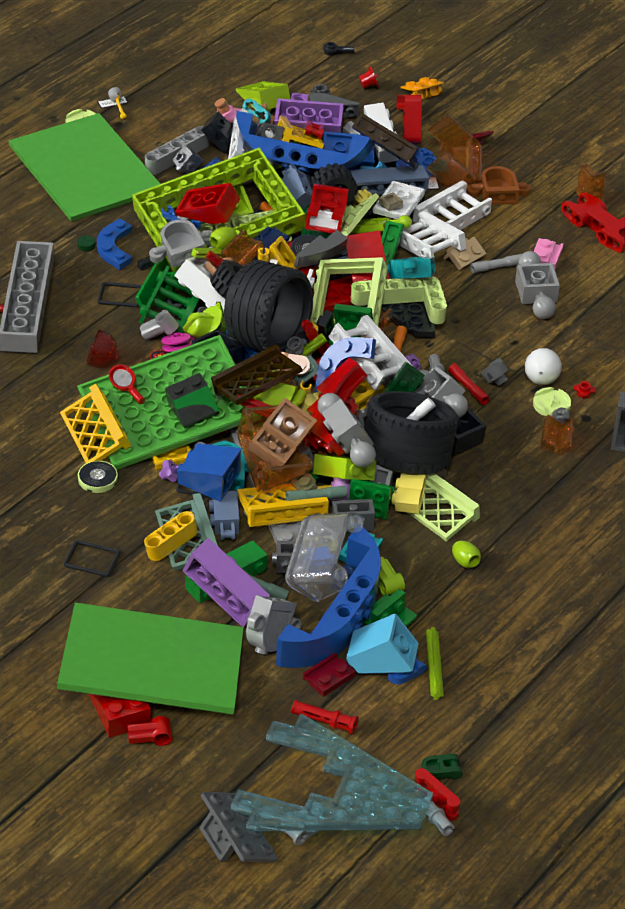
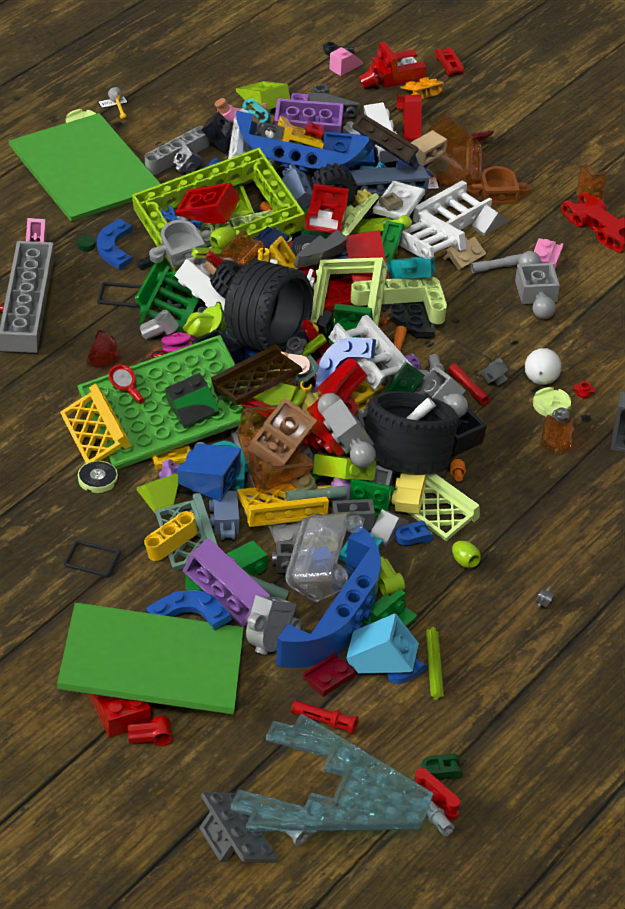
(36, 230): none -> bright pink slope
(160, 492): none -> lime slope
(192, 601): none -> blue plate
(343, 61): none -> bright pink slope
(386, 526): none -> light grey slope
(397, 67): none -> red brick
(413, 533): none -> blue plate
(430, 147): none -> tan brick
(449, 61): none -> red plate
(457, 469): none -> orange cylinder
(488, 221): none -> slope
(544, 597): none -> flat silver plate

